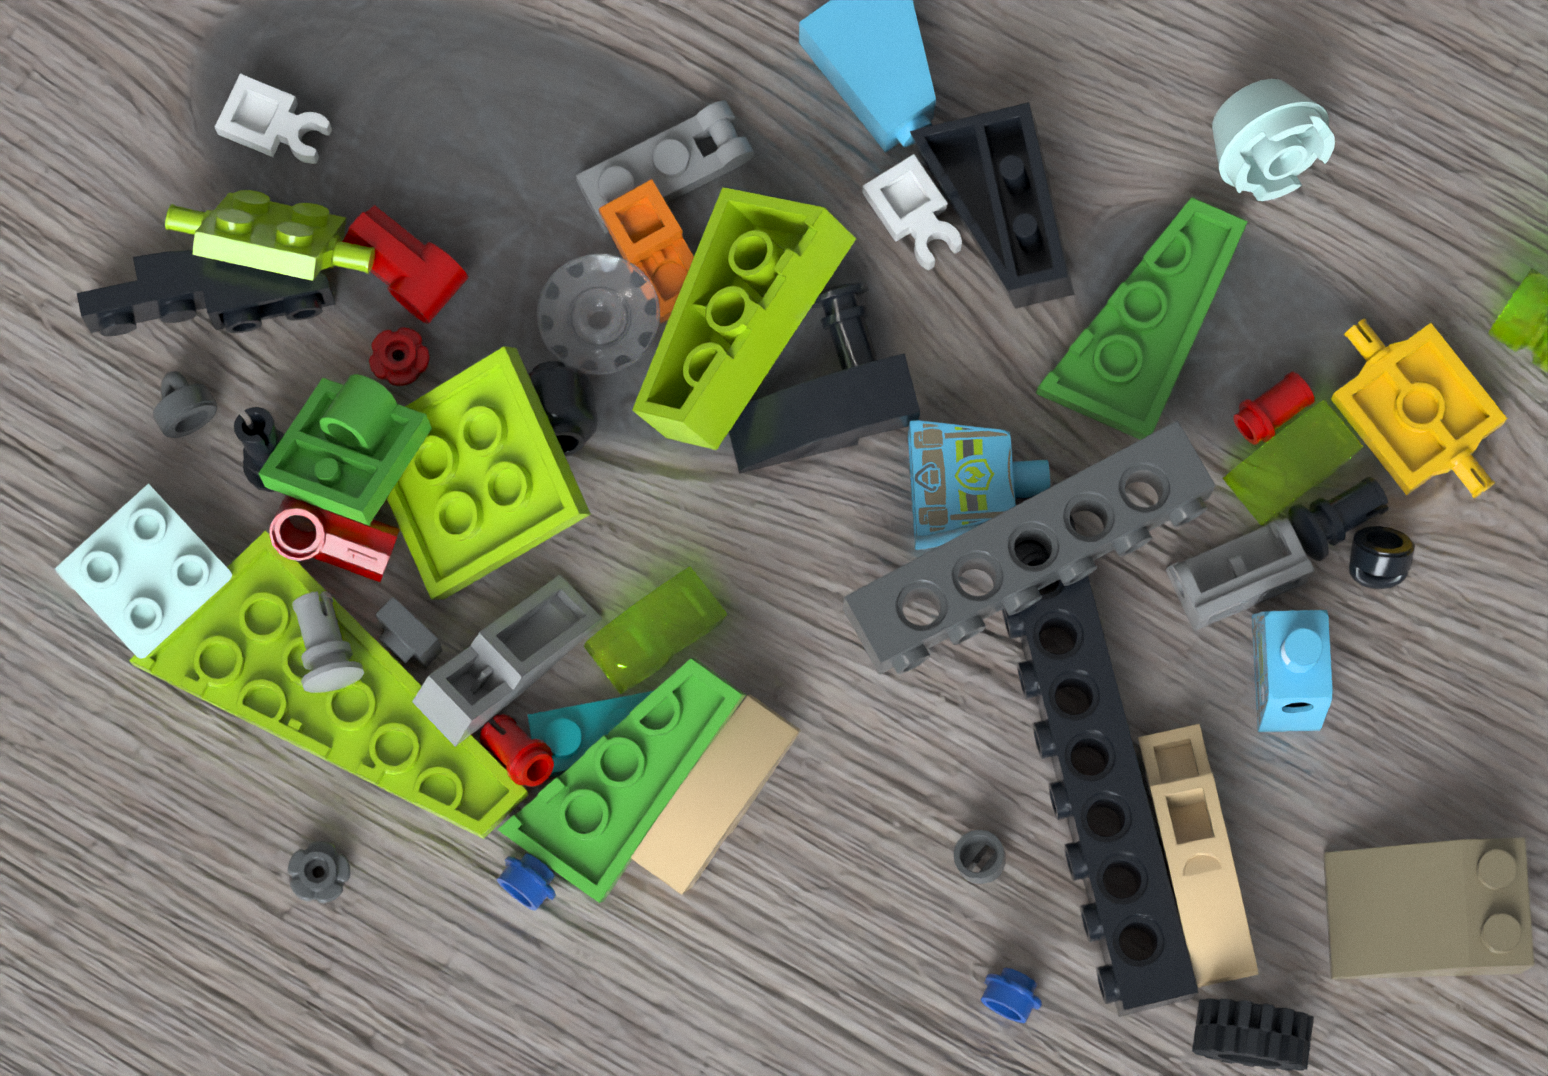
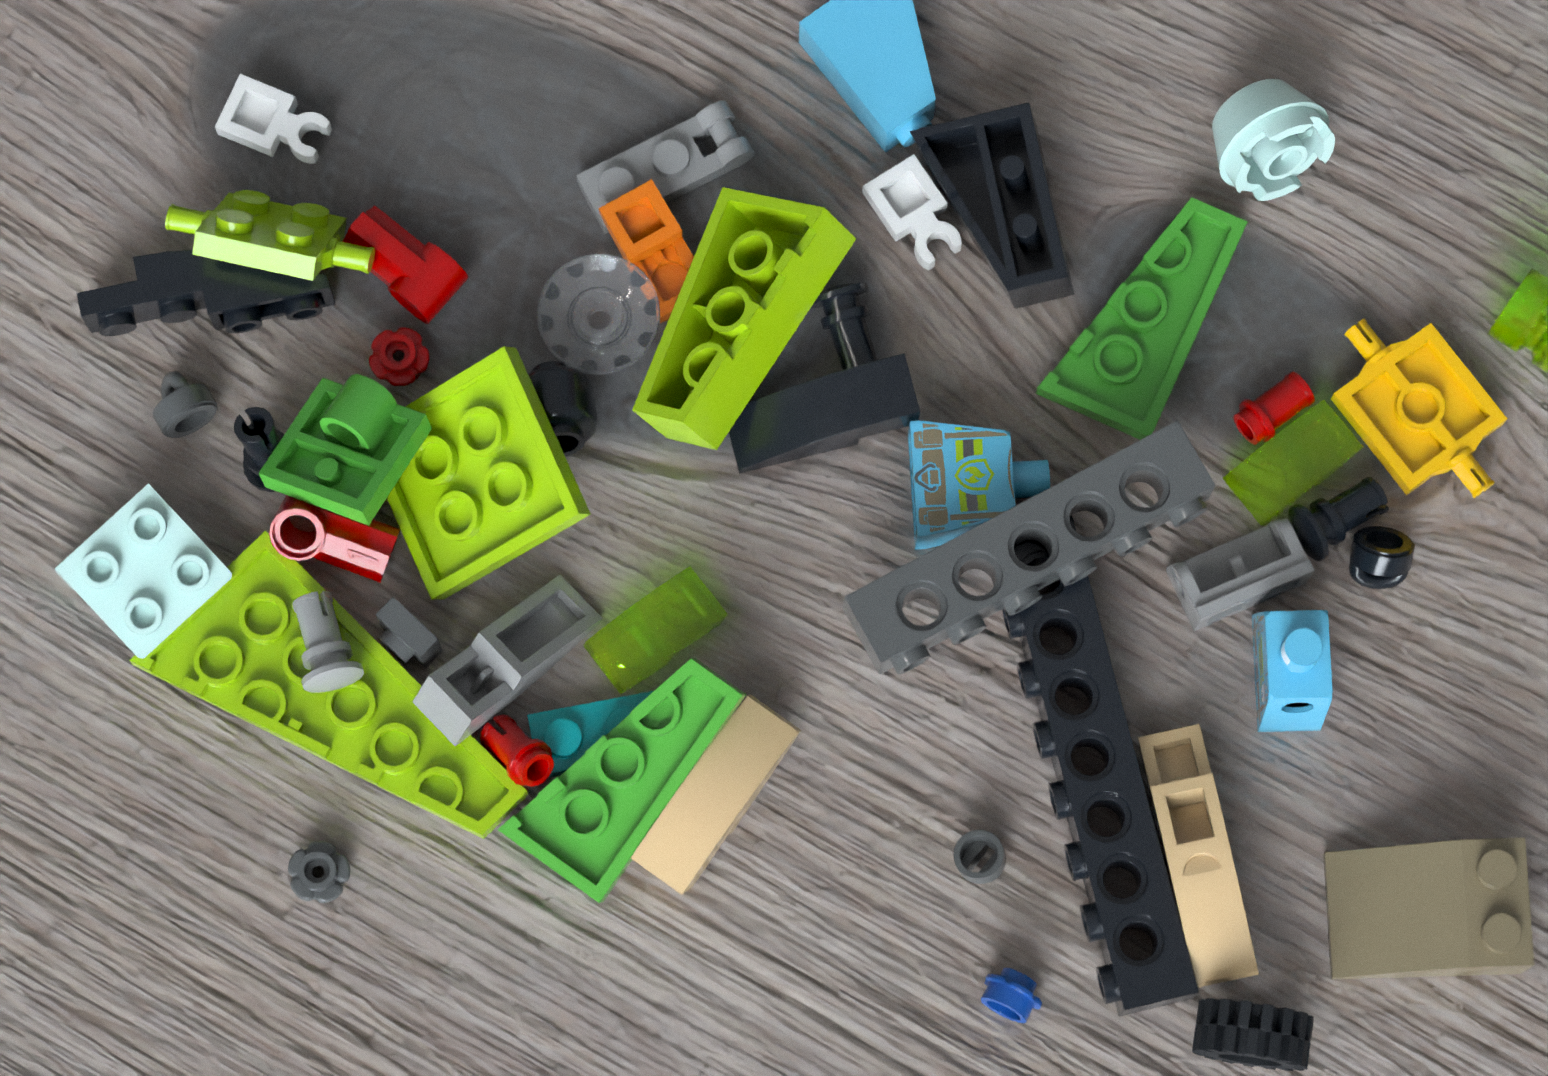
(527, 881): blue plate -> none

